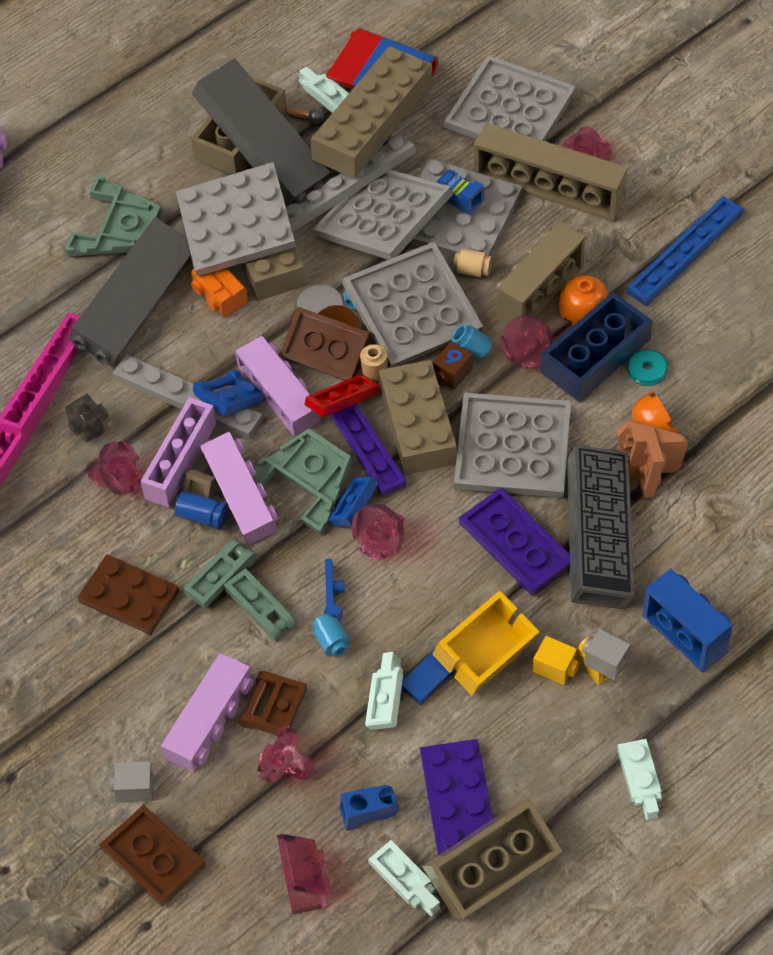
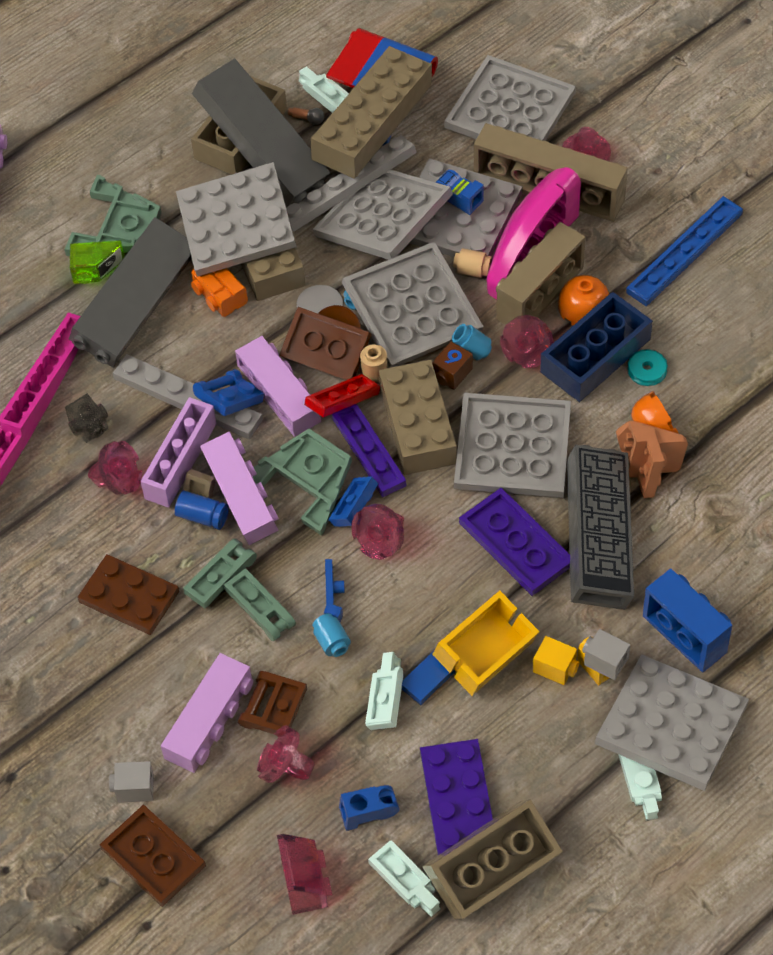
(94, 260): none -> clear neon green slope
(550, 202): none -> dark pink panel
(672, 722): none -> light grey plate

